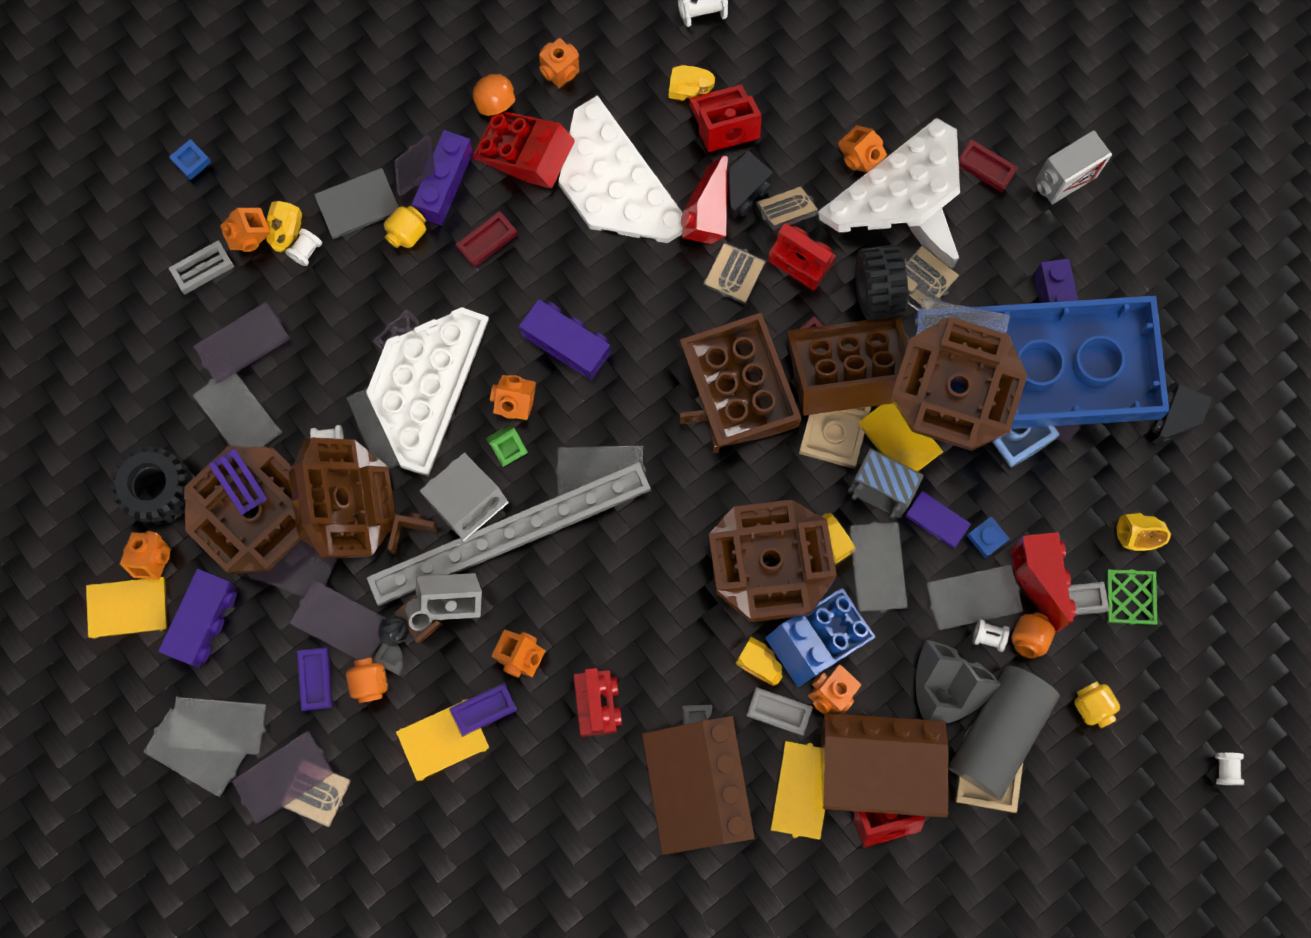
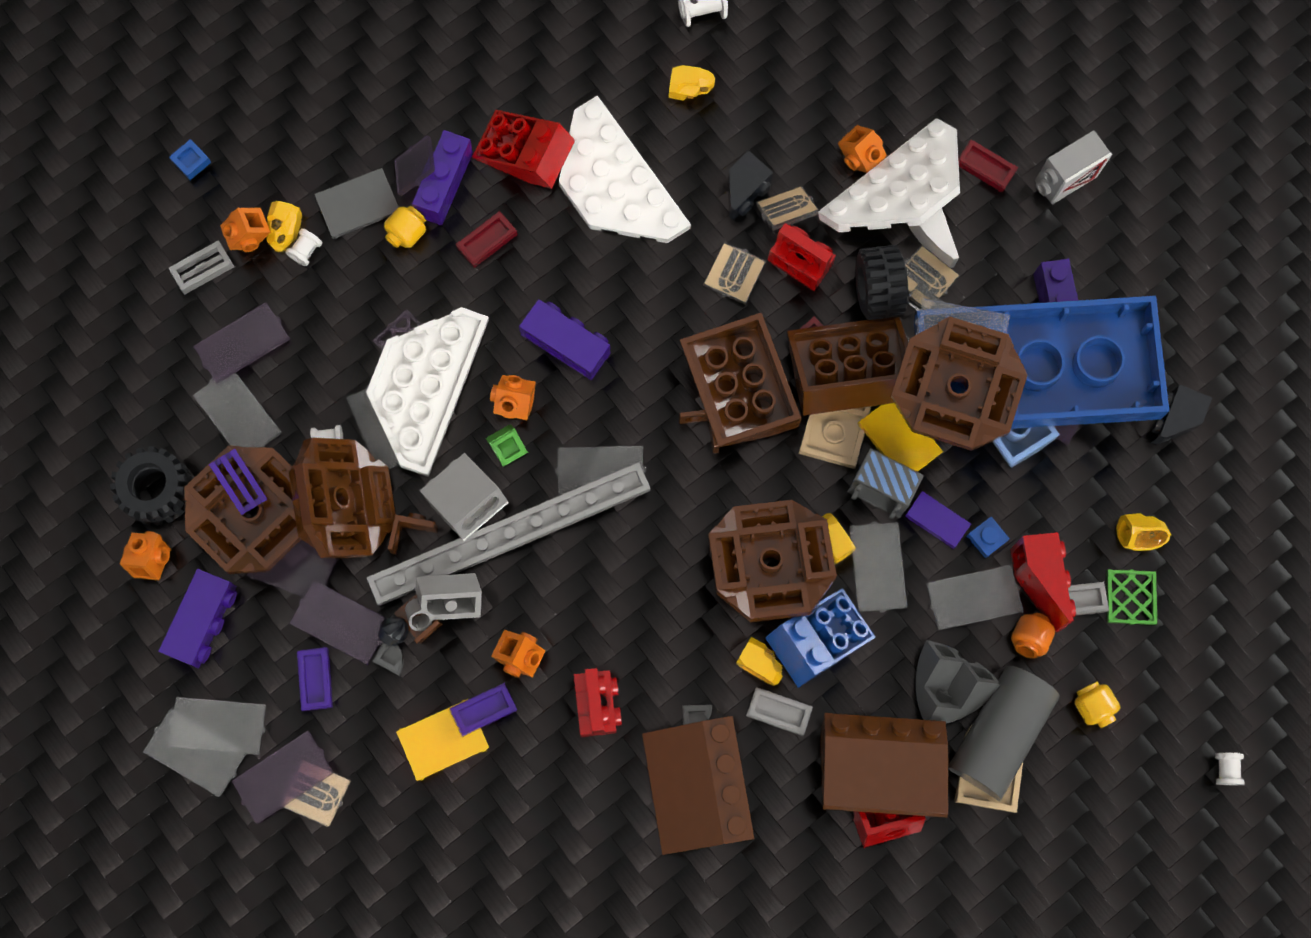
(126, 607): yellow piece -> none
(366, 680): orange head -> none
(493, 94): orange hair -> none
(559, 62): orange brick -> none
(706, 210): slope -> none
(726, 118): red brick -> none
(799, 792): yellow piece -> none
(834, 690): orange brick -> none
(991, 635): white bush -> none

